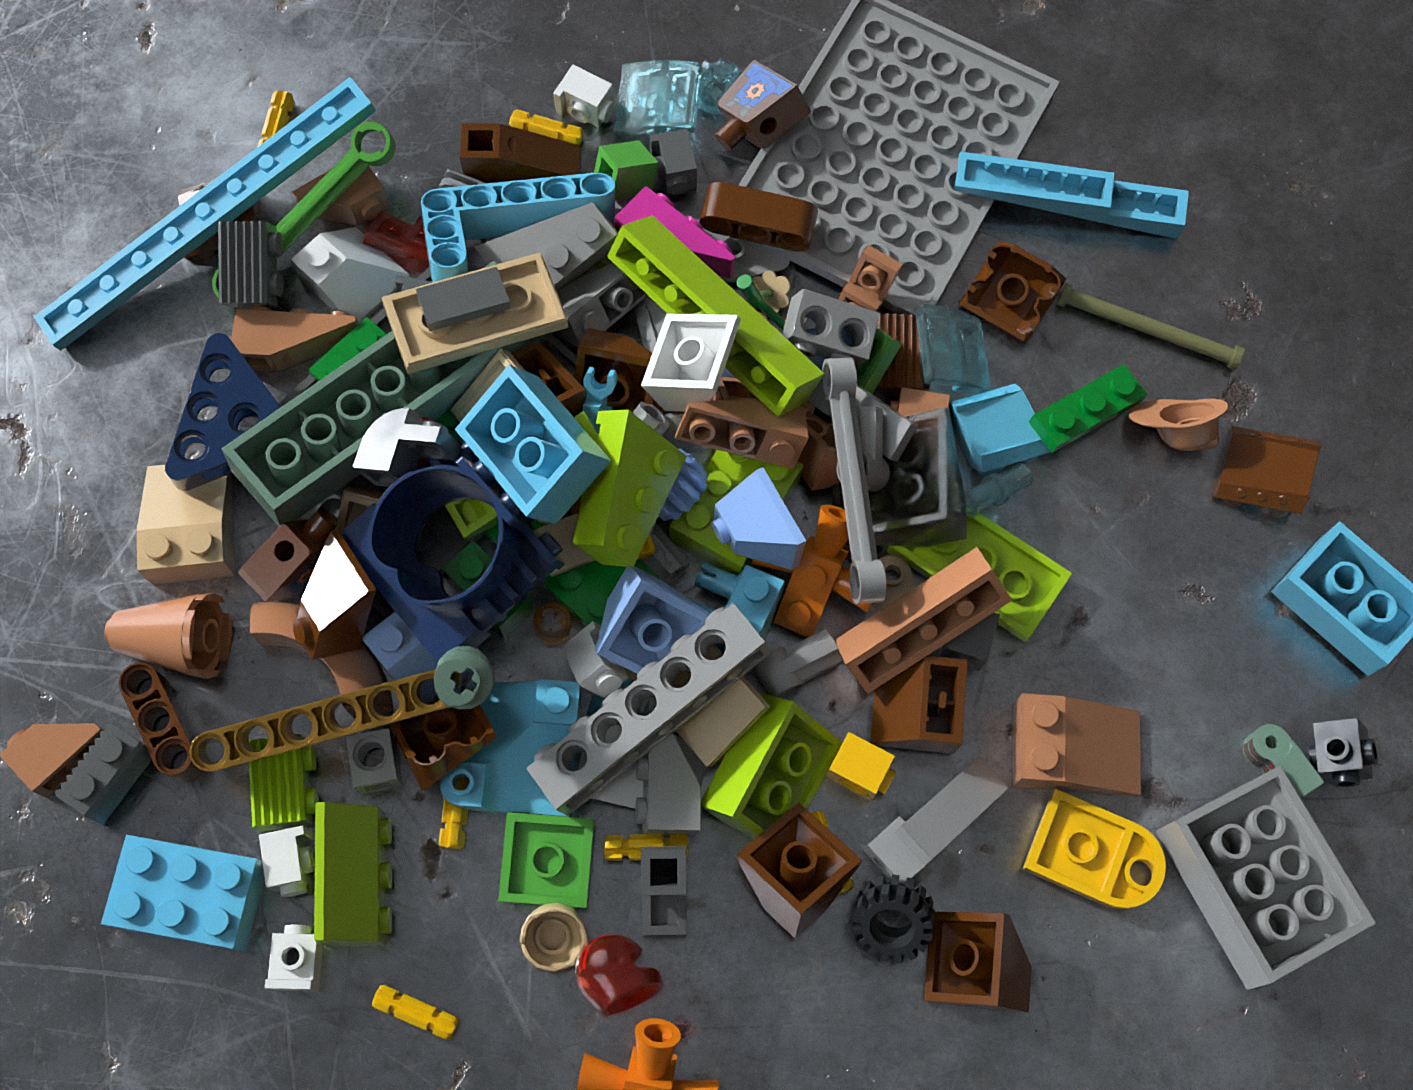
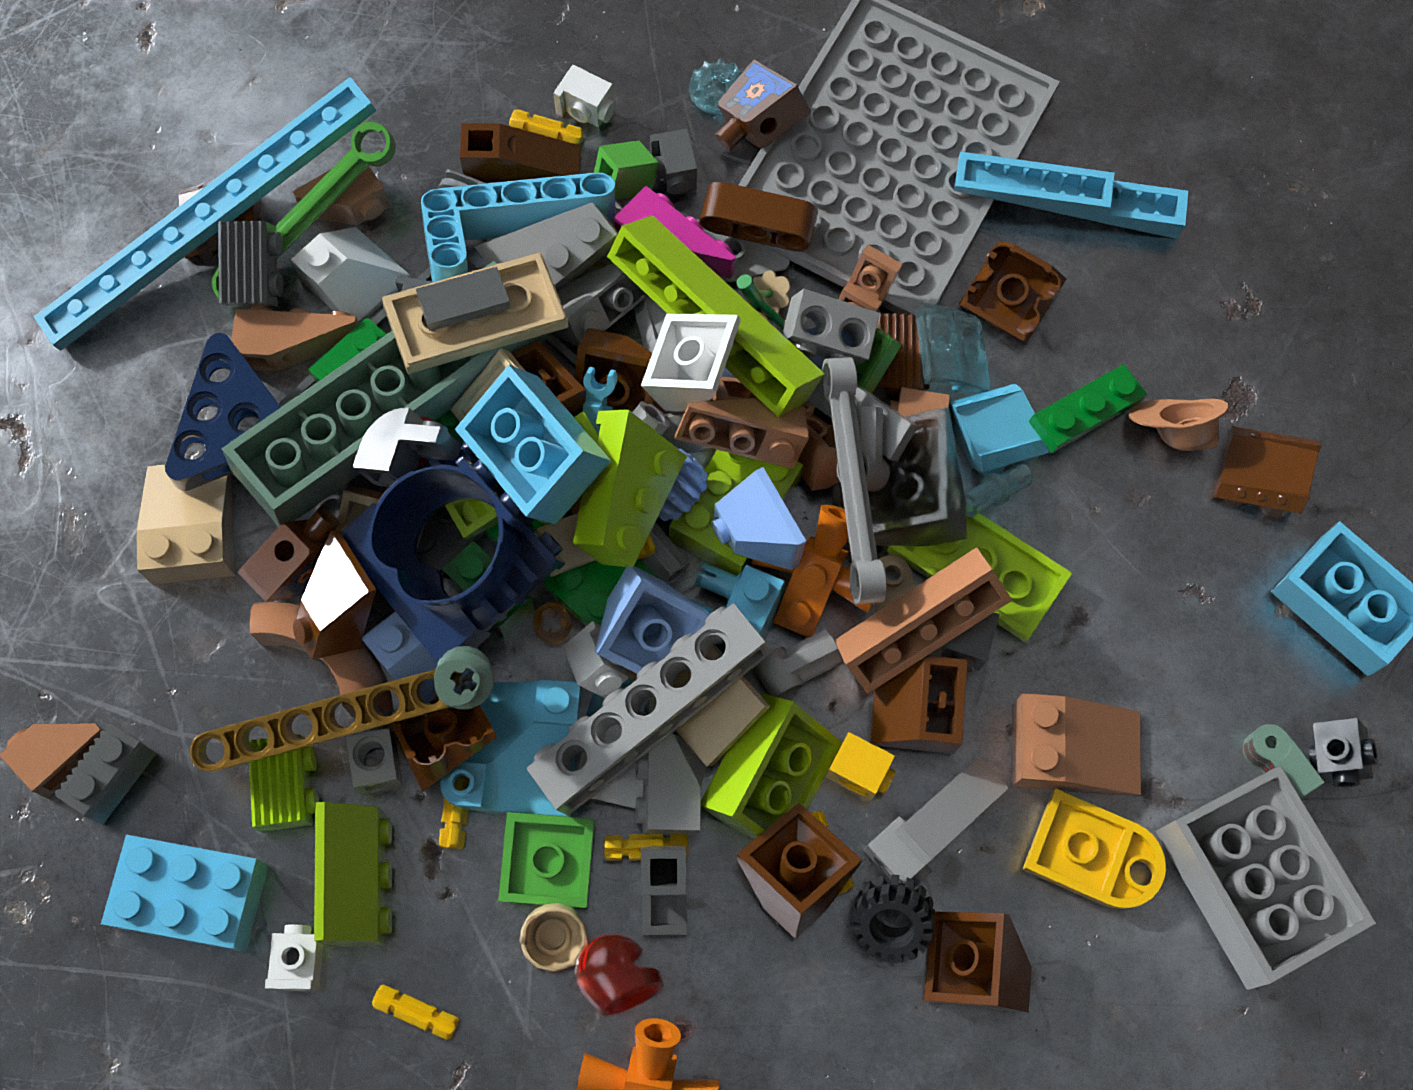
(145, 711): reddish brown beam -> none
(175, 634): nougat cone -> none
(278, 114): yellow axle -> none
(287, 860): white brick -> none
(397, 237): clear red slope -> none
(657, 97): clear light blue slope -> none
(1151, 326): olive bar -> none

